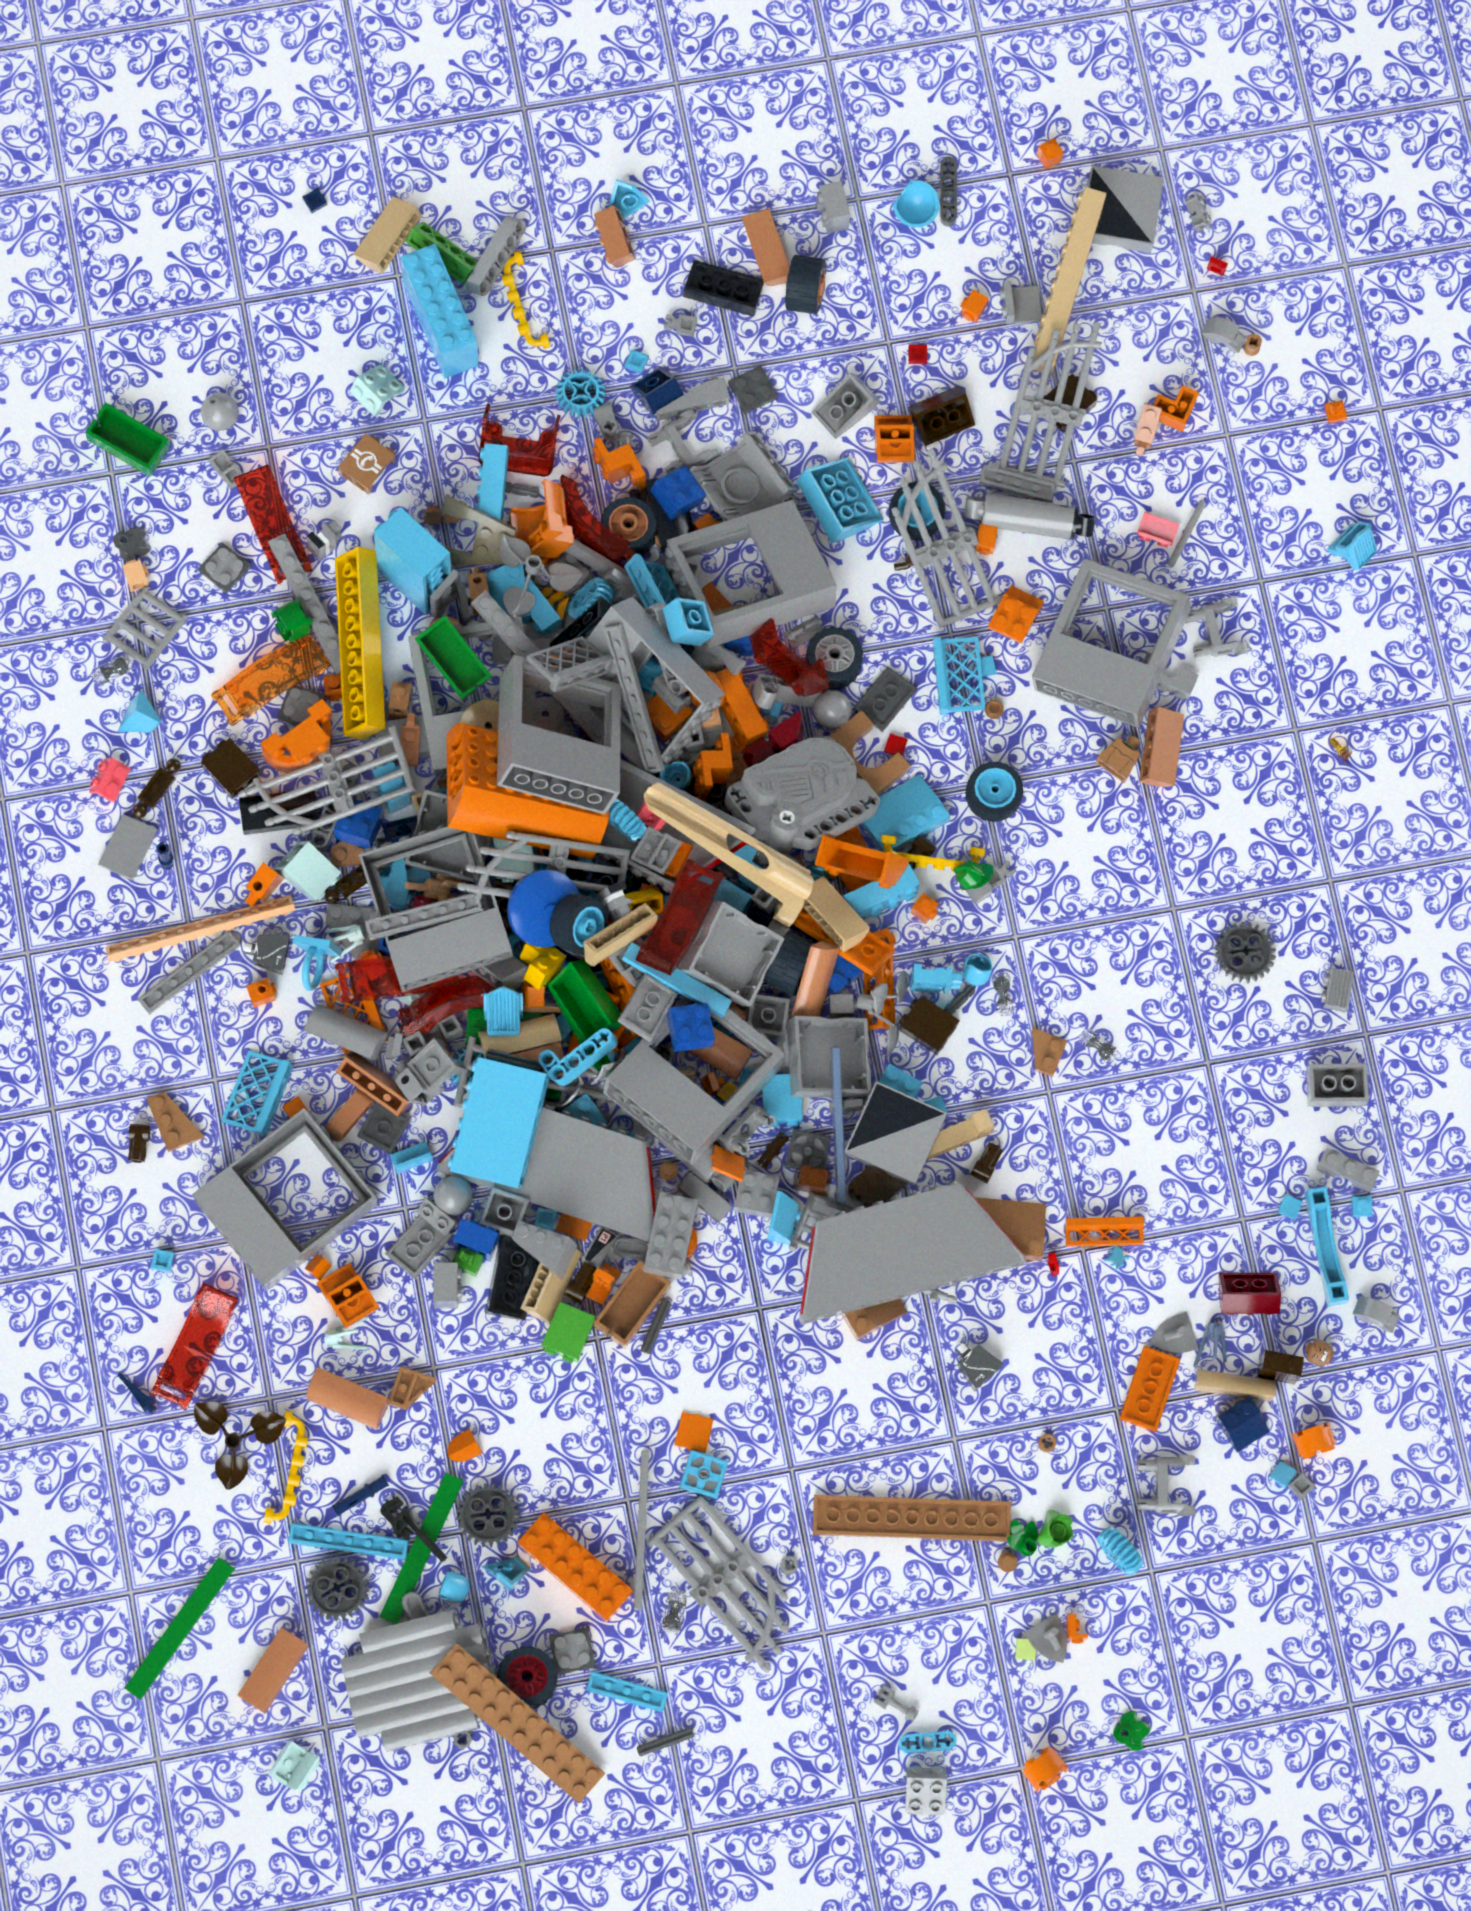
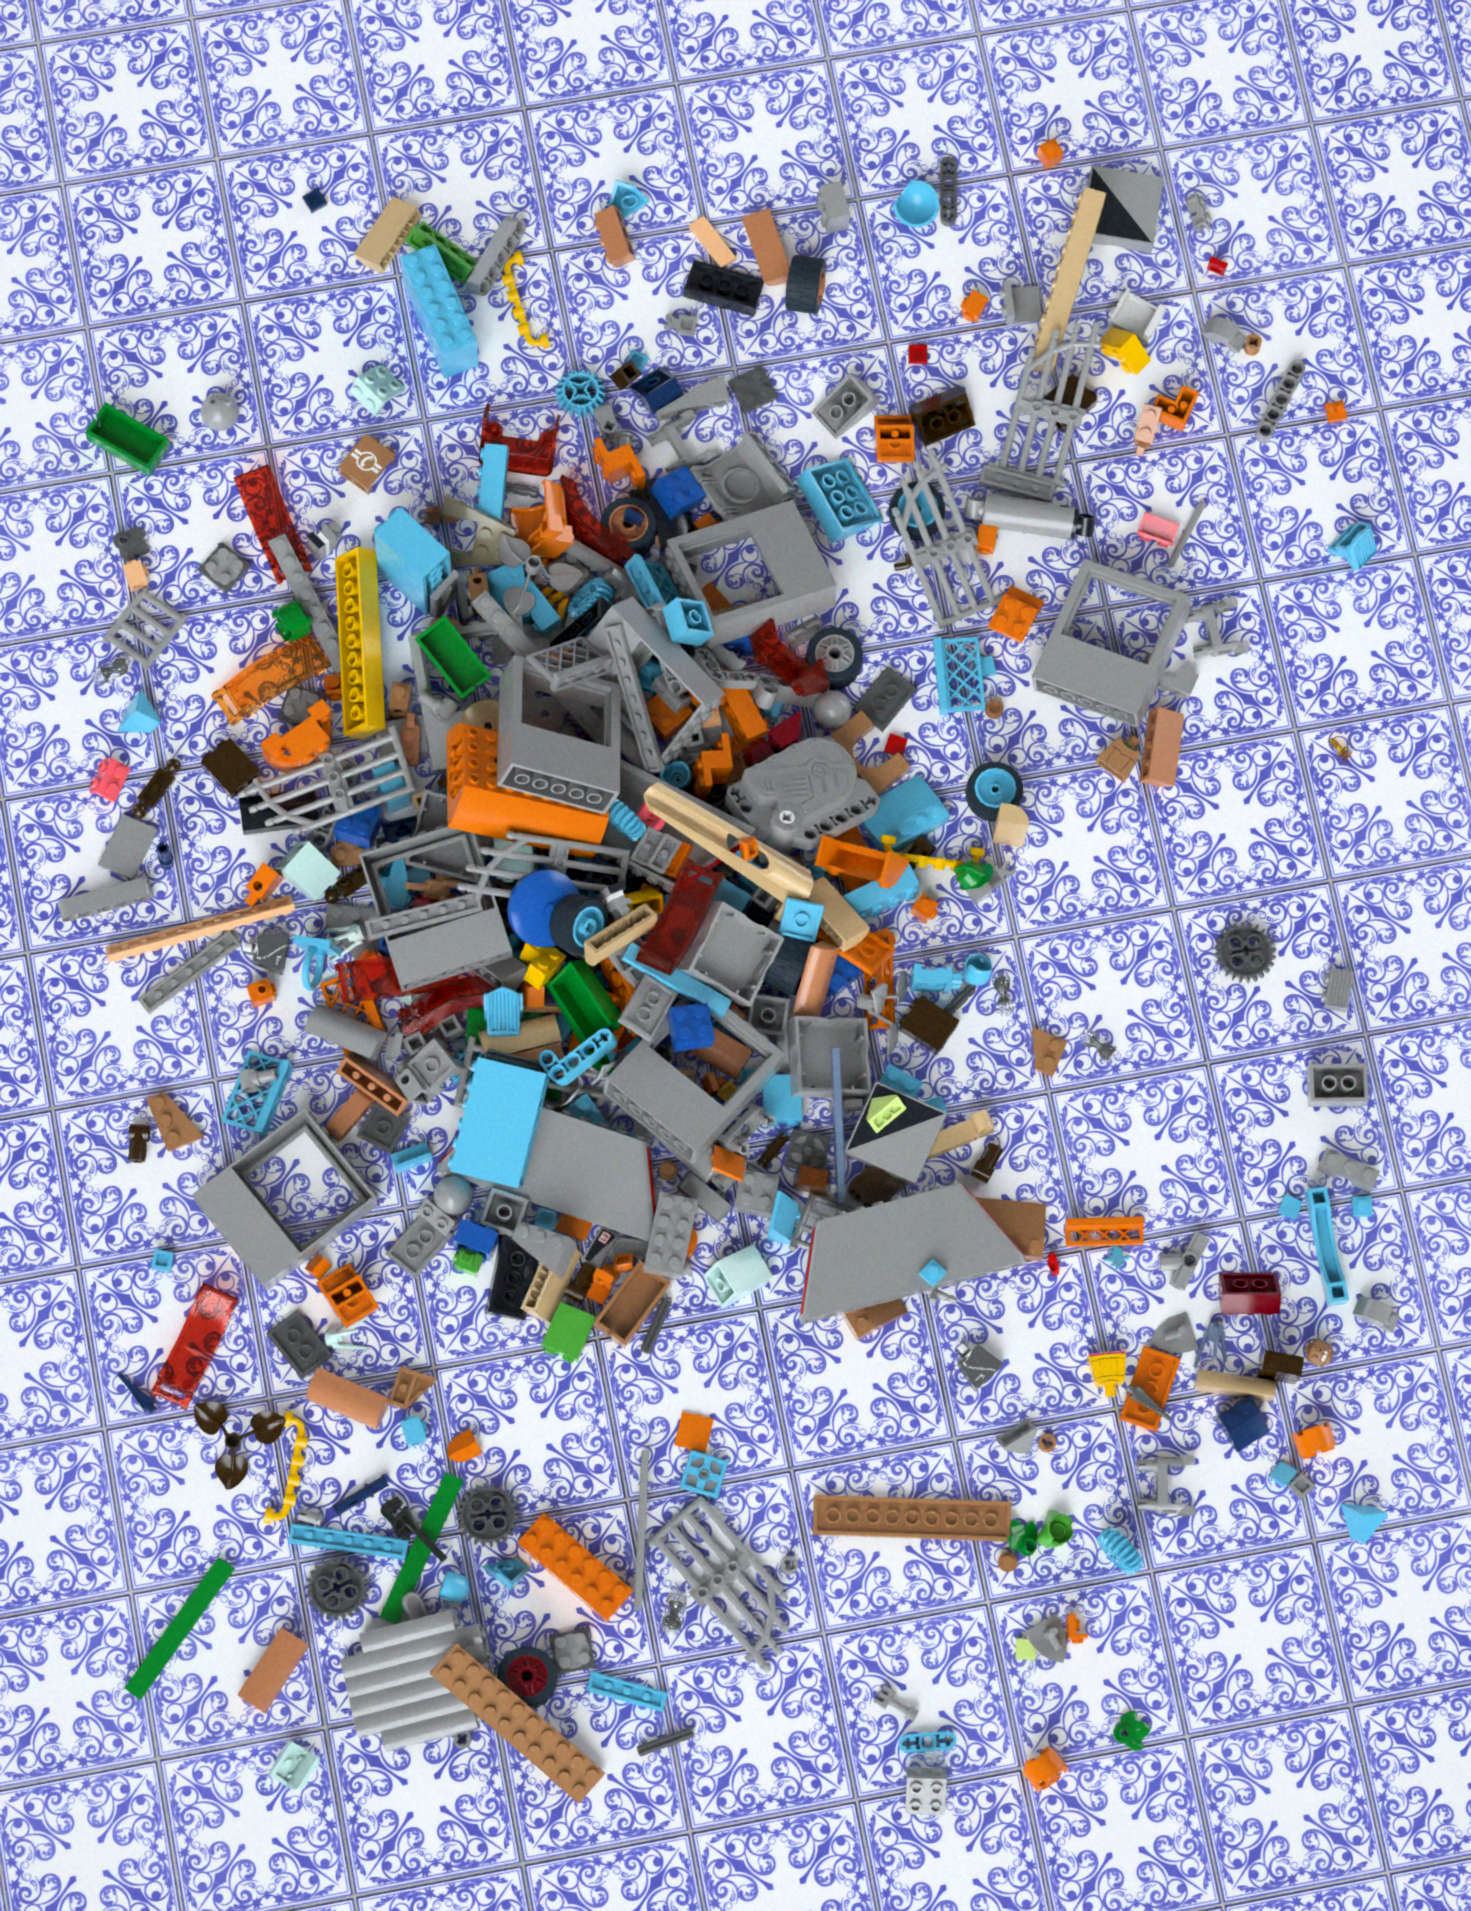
(105, 899): none -> light grey beam
(225, 468): light grey slope -> none
(252, 1079): none -> light grey pin
(294, 1106): orange tile -> none
(299, 1344): none -> dark grey tile
(311, 1517): none -> light grey pin
(414, 1430): none -> medium azure brick
(441, 708): none -> light grey pin
(445, 1289): light grey brick -> none
(624, 1262): none -> orange plate
(625, 375): none -> dark brown brick
(633, 517): none -> dark blue tile
(712, 242): none -> light nougat tile
(724, 679): none -> light grey beam
(737, 1275): none -> light aqua slope
(748, 848): none -> orange slope
(800, 919): none -> medium azure tile
(842, 1006): light grey brick -> none
(883, 1111): none -> yellowish green slope
(932, 1273): none -> medium azure plate
(1010, 825): none -> tan brick
(1019, 1438): none -> light grey slope
(1108, 1370): none -> yellow torso
(1126, 349): none -> yellow brick
(1136, 315): none -> white panel
(1141, 1397): none -> dark grey piece
(1176, 1263): none -> light grey piece
(1281, 393): none -> light grey beam
(1362, 1520): none -> medium azure slope

